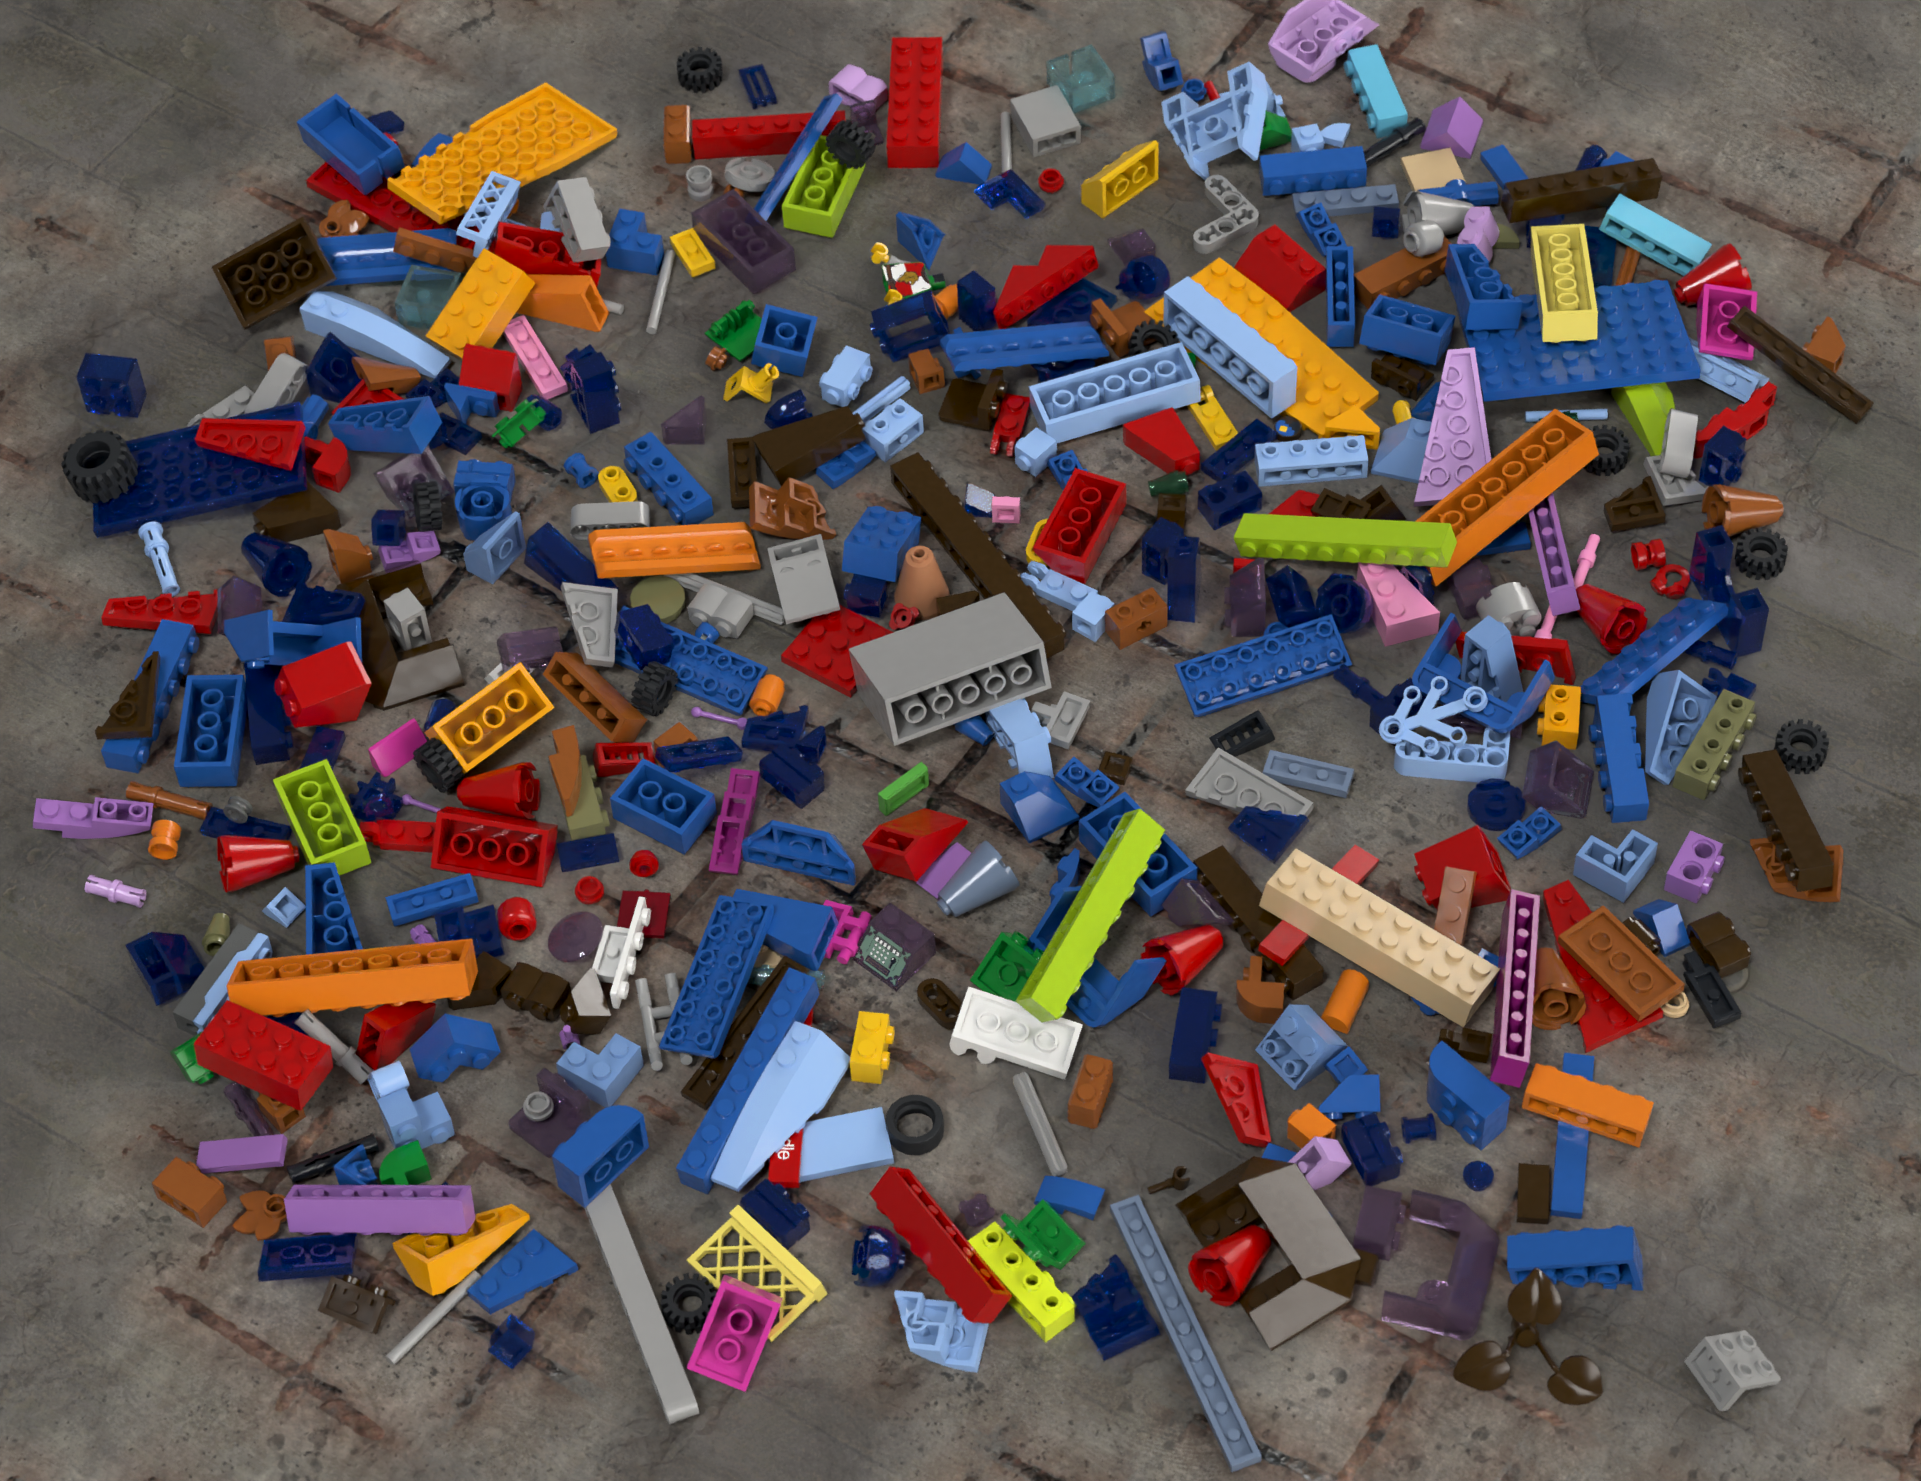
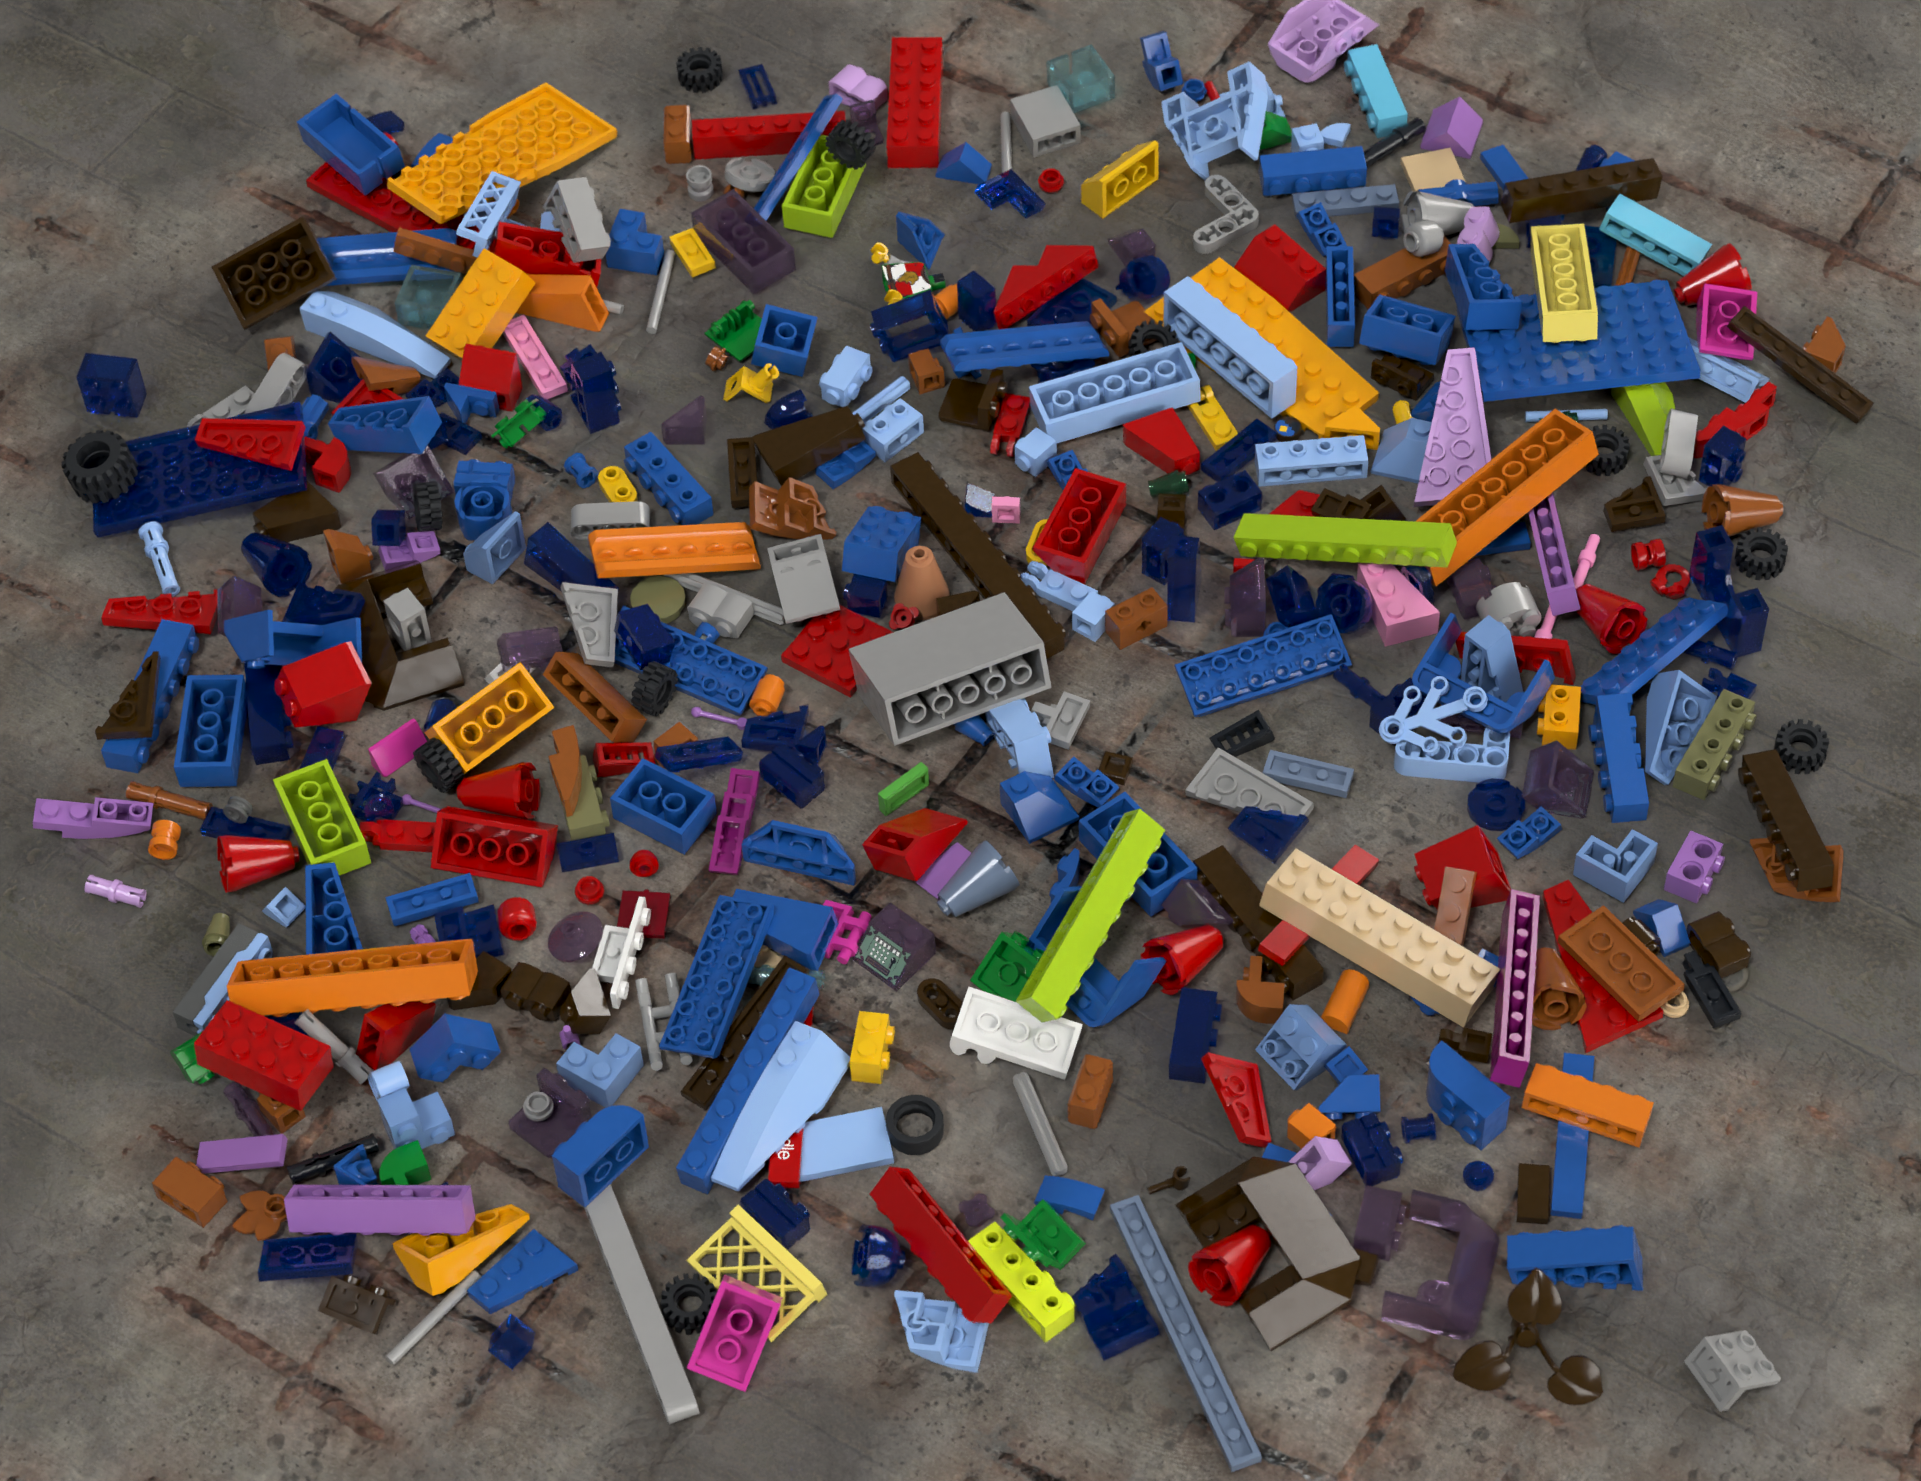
(164, 964): clear blue slope -> none
(345, 221): dark orange plate -> none

